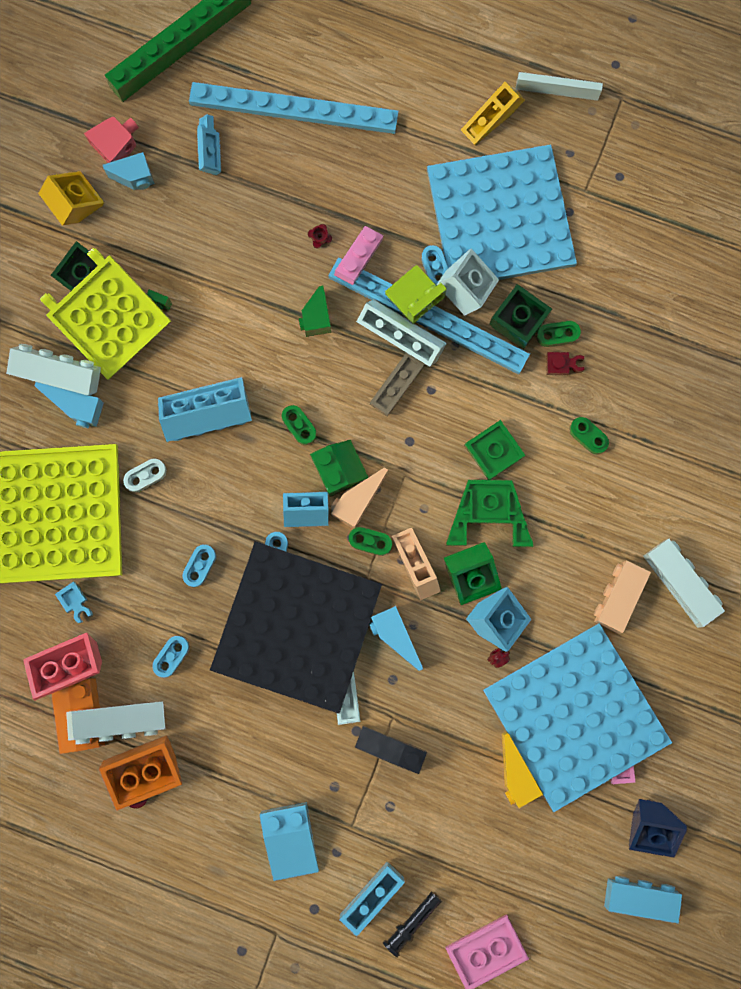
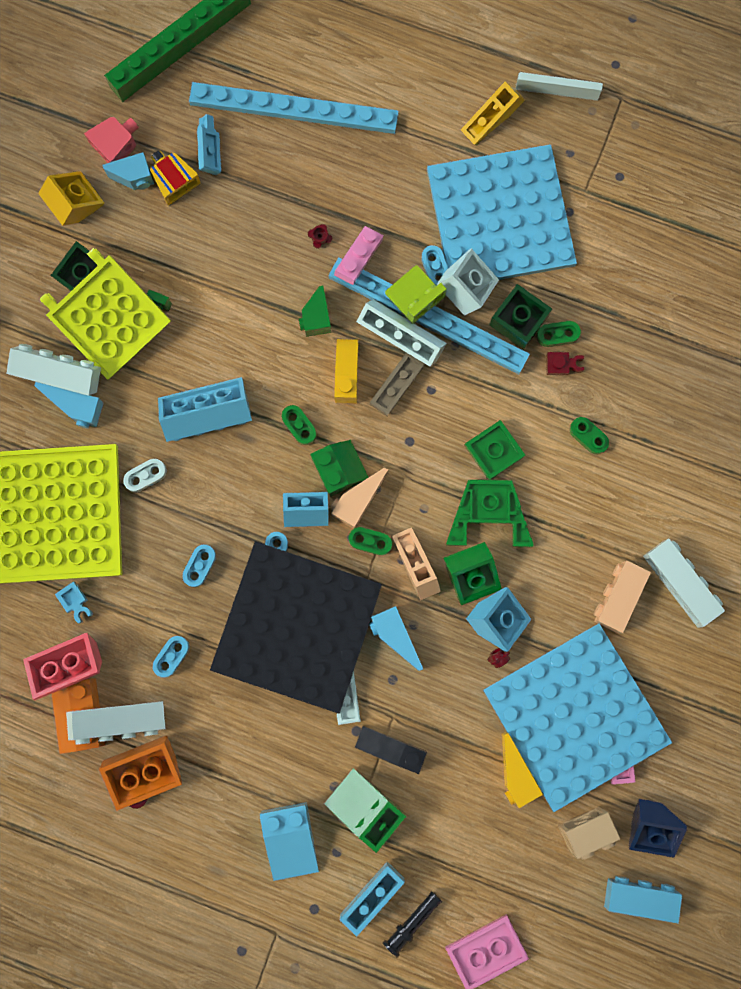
(173, 176): none -> torso
(346, 371): none -> yellow slope
(365, 810): none -> slope
(589, 833): none -> tan brick

